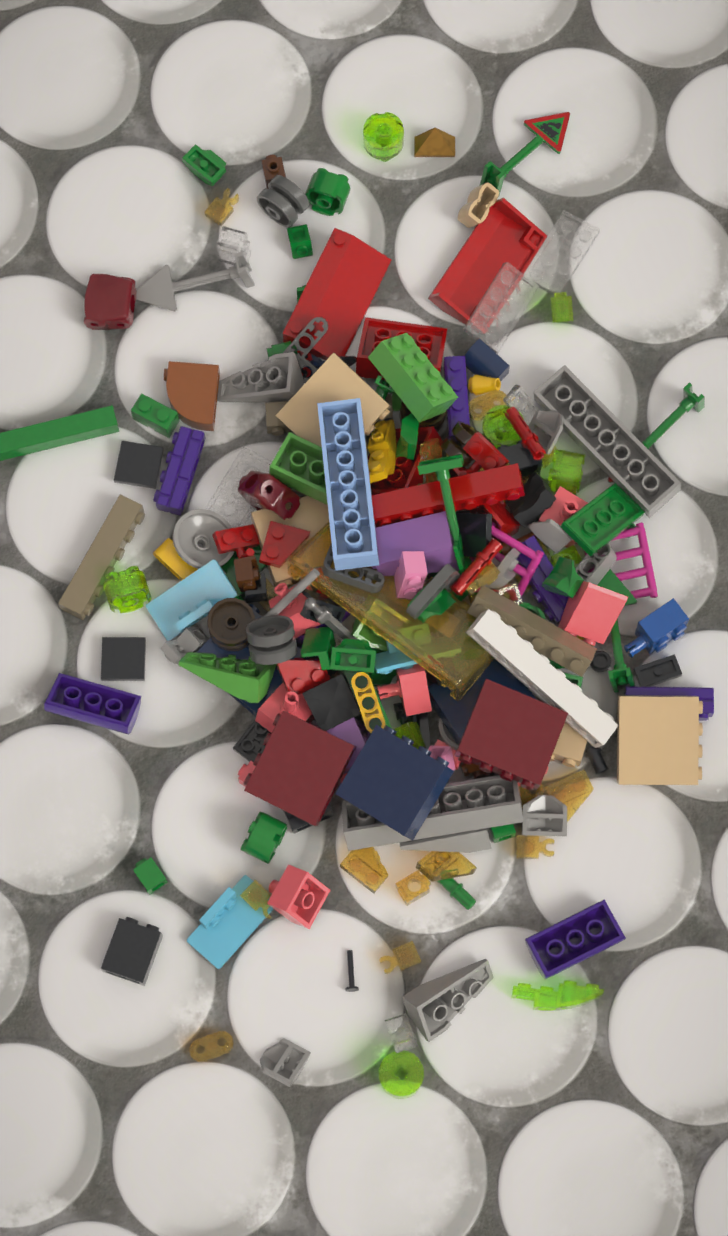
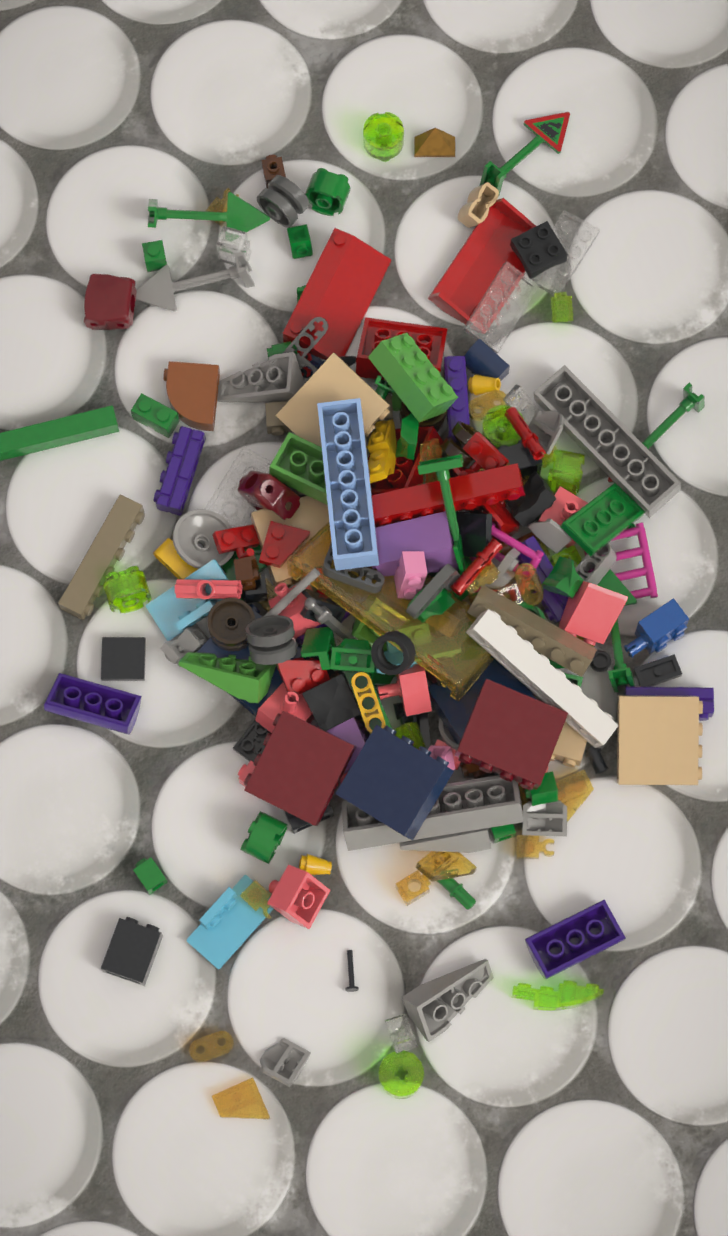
(138, 464): black tile -> none
(154, 255): none -> green brick
(196, 589): none -> coral piece
(204, 164): green slope -> none
(238, 216): none -> green piece
(241, 1102): none -> clear yellow wing
(315, 865): none -> yellow cone
(365, 867): clear yellow wing -> none
(404, 957): clear yellow plate -> none
(406, 646): none -> black tyre
(529, 582): none -> clear yellow plate
(538, 249): none -> black brick
(545, 793): none -> green brick

